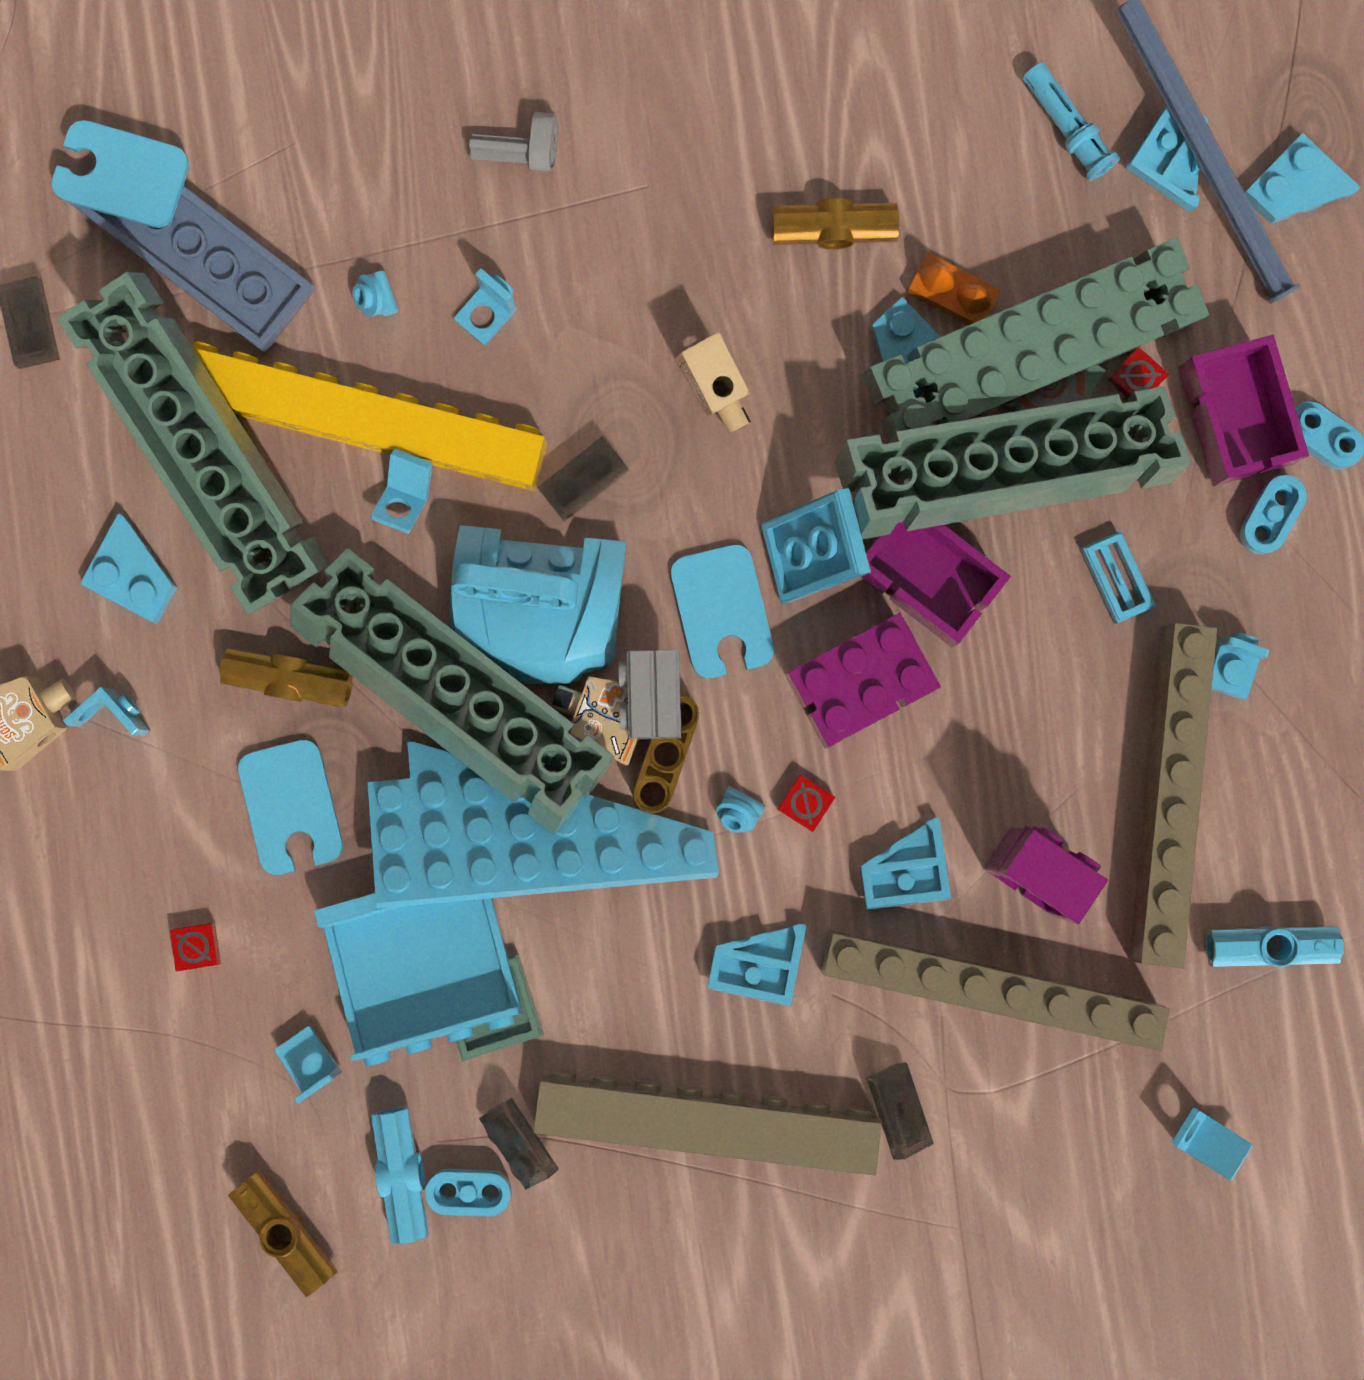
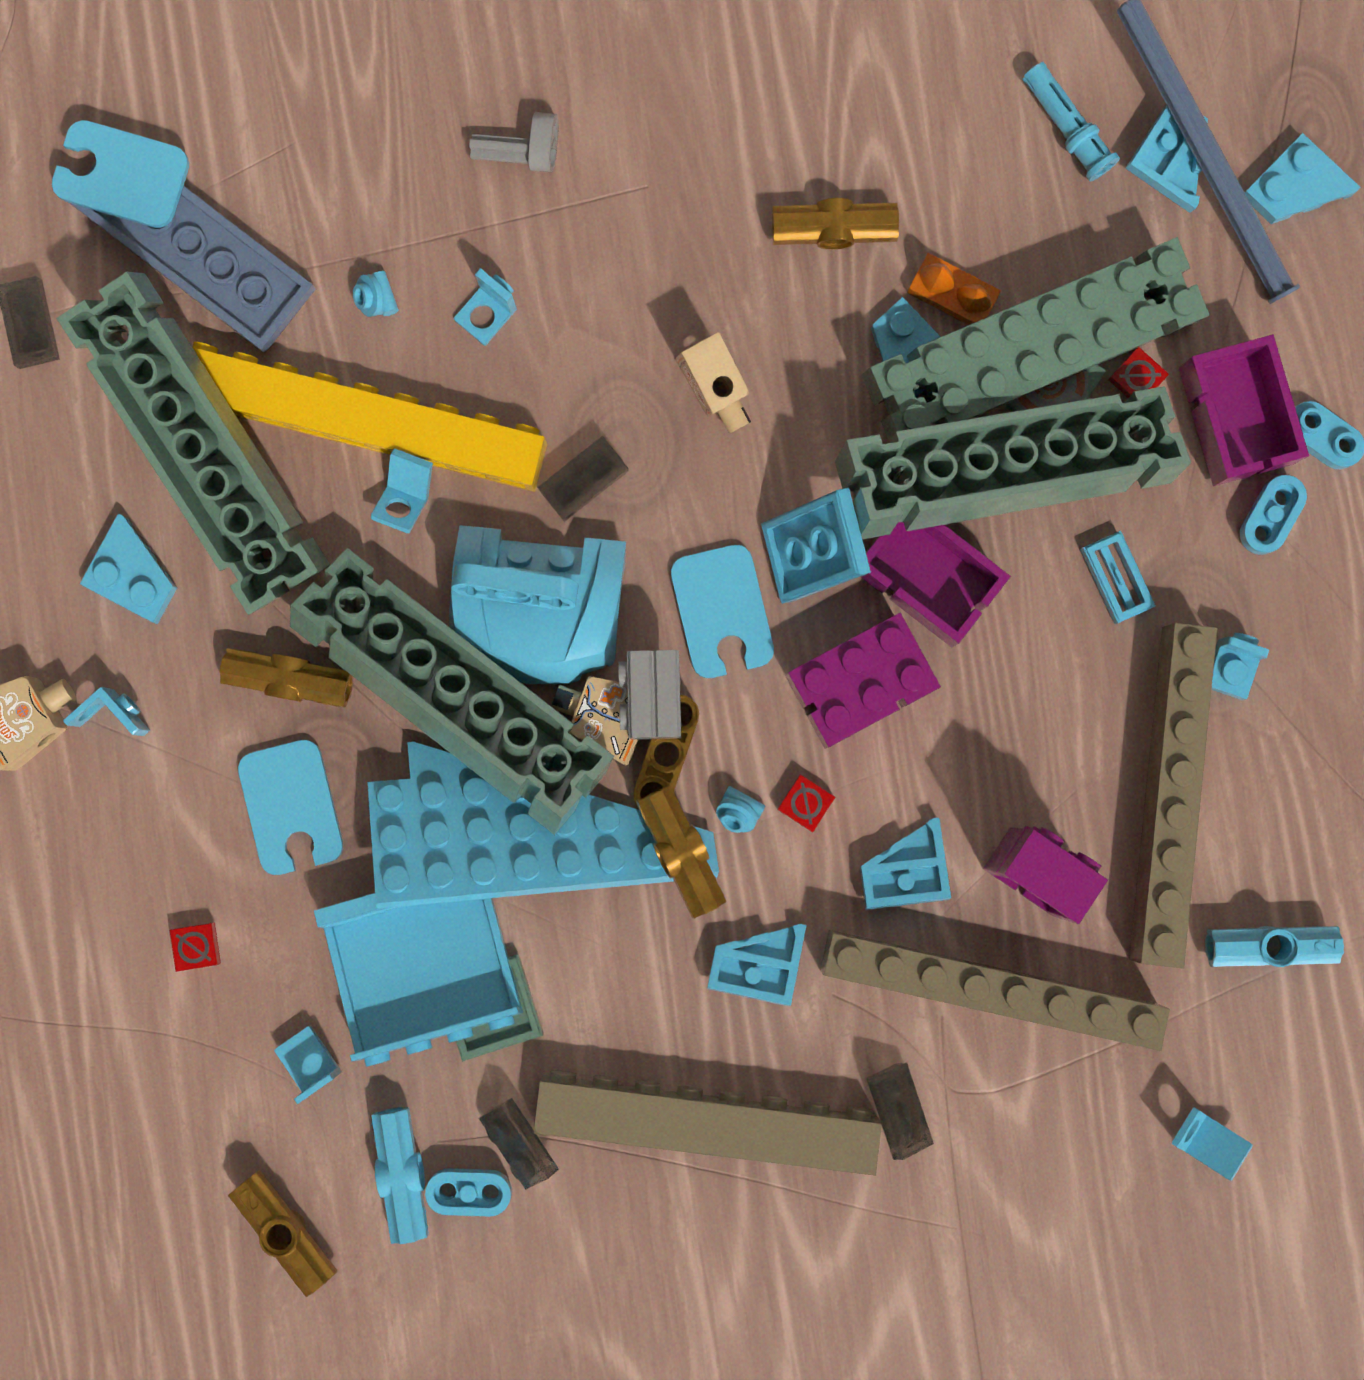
(681, 851): none -> pearl gold piece

